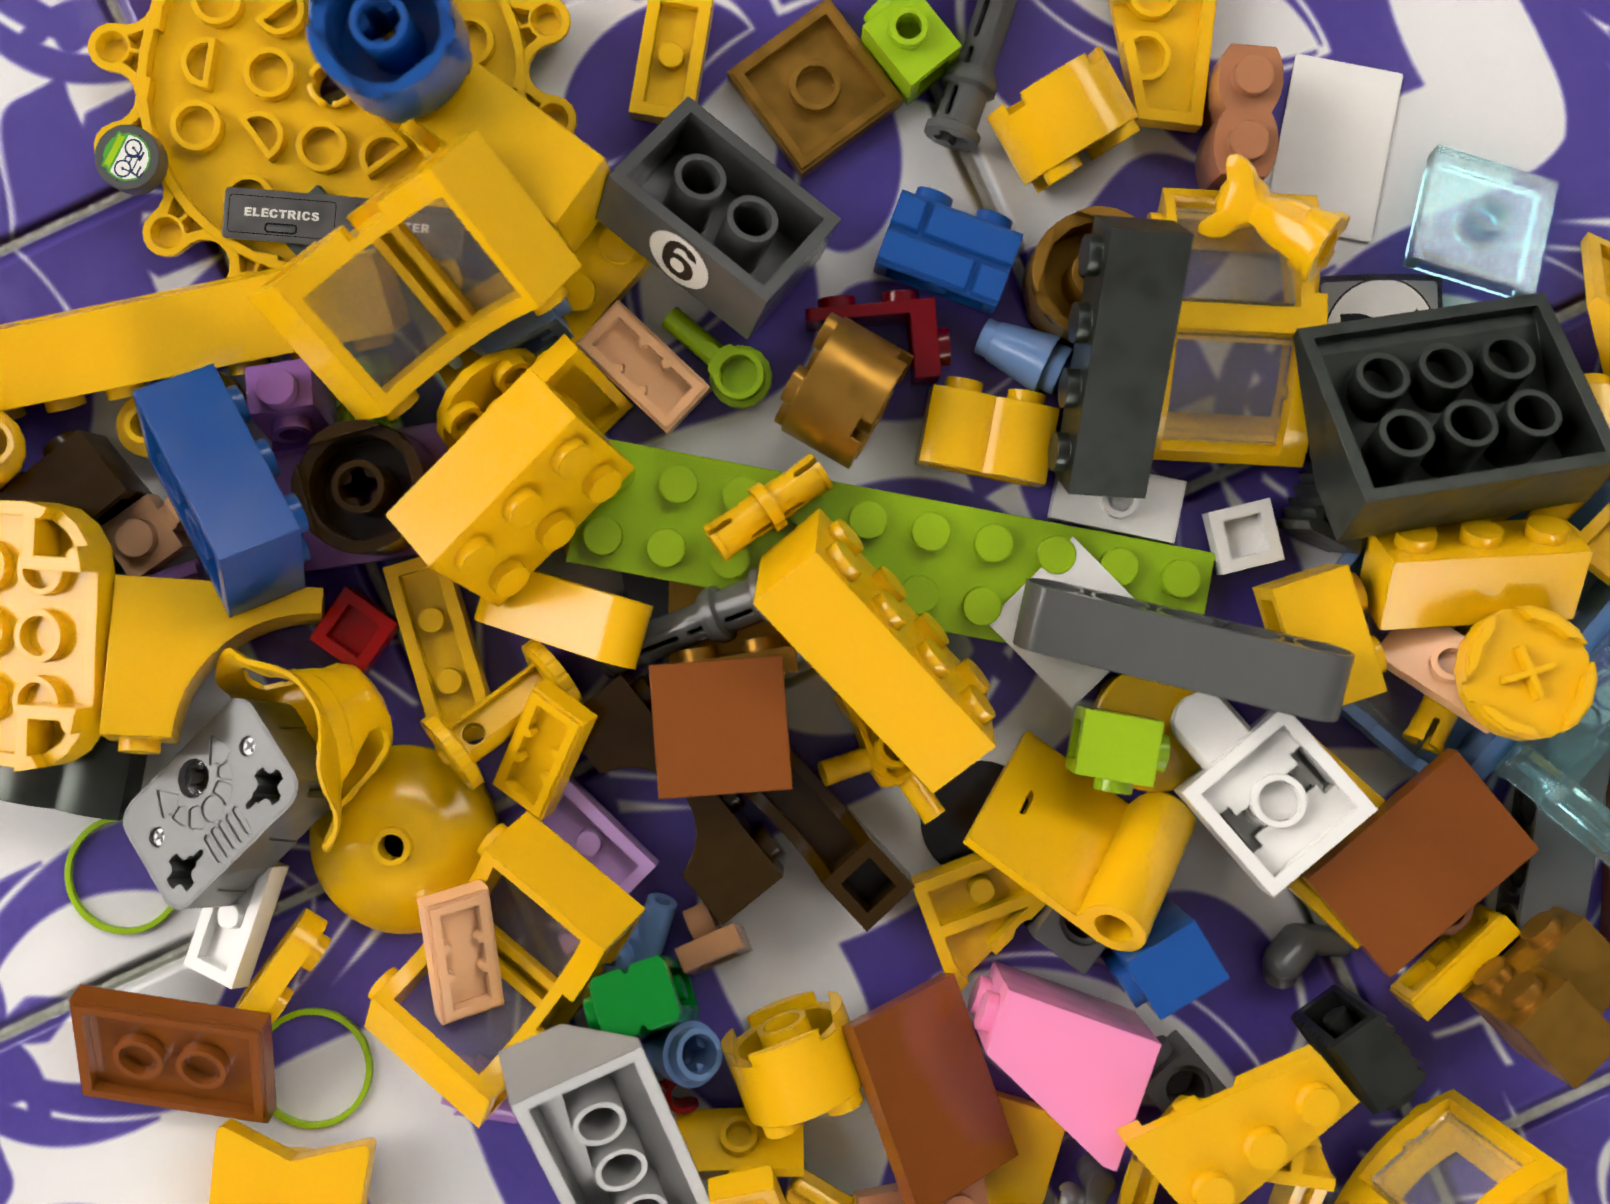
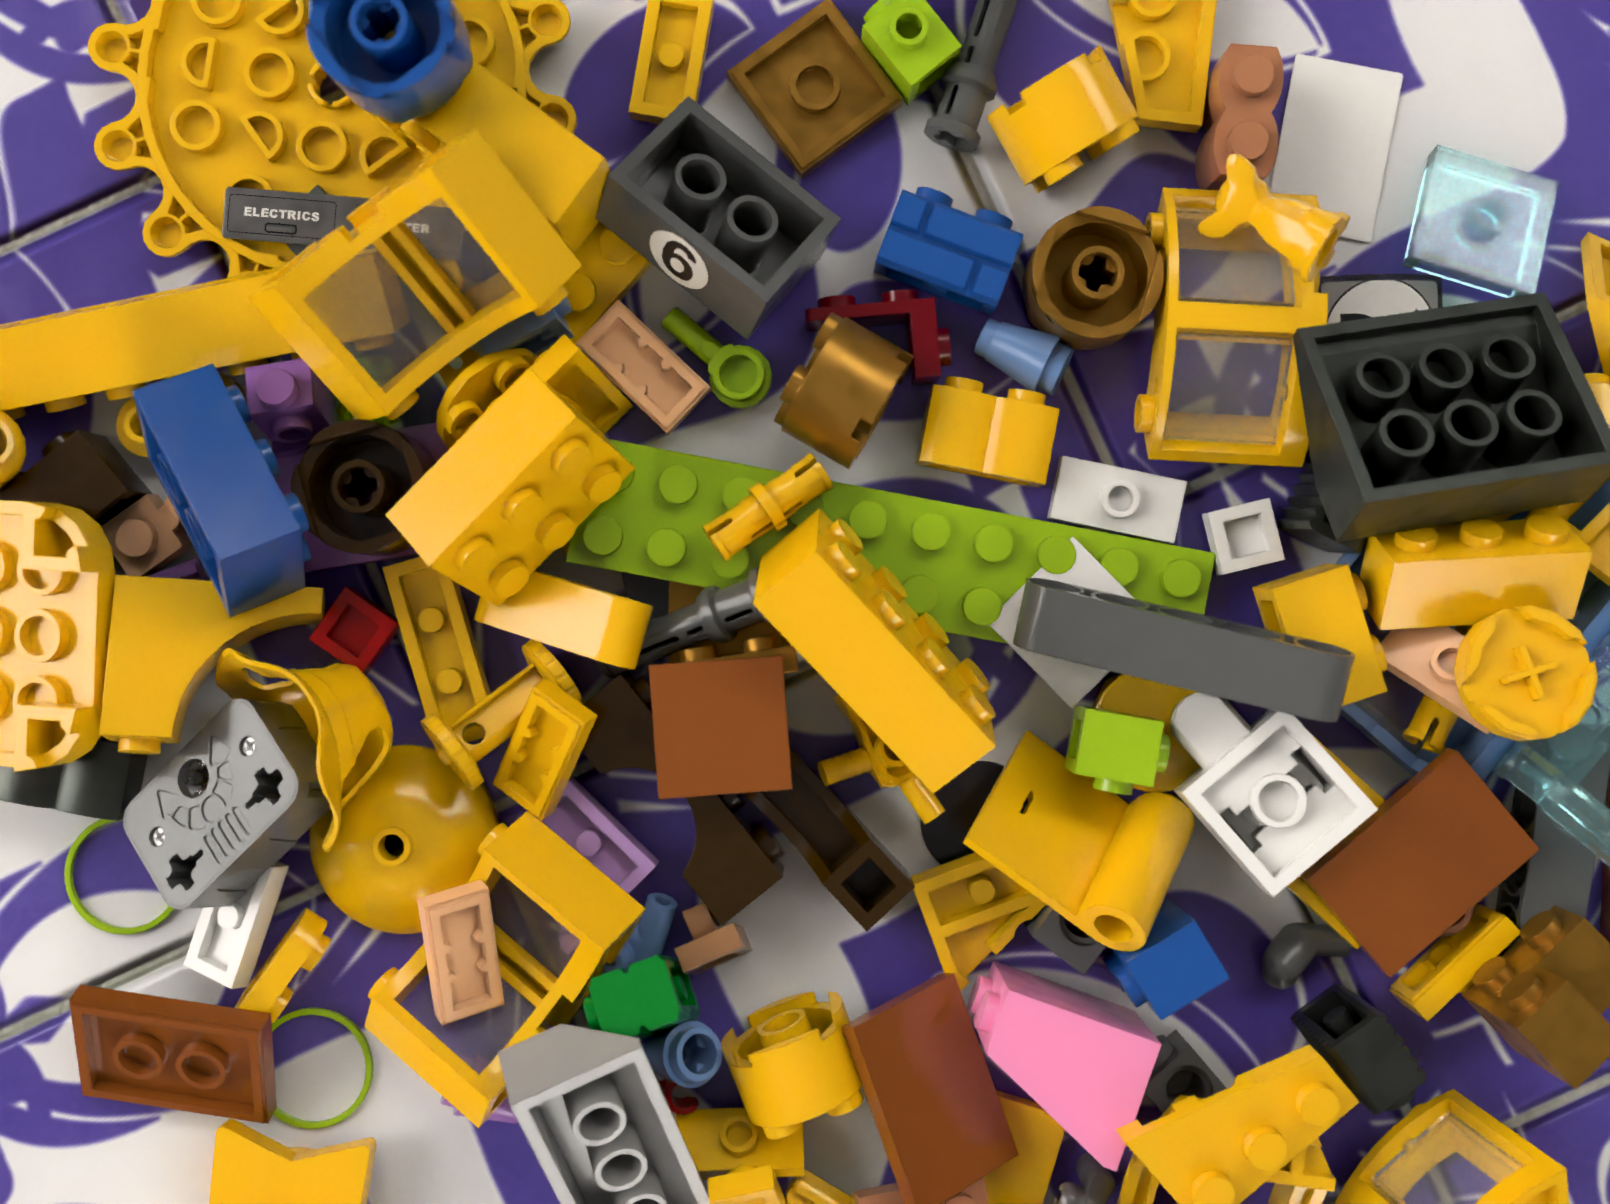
(131, 159): tile -> none
(1119, 355): pearl dark grey brick -> none

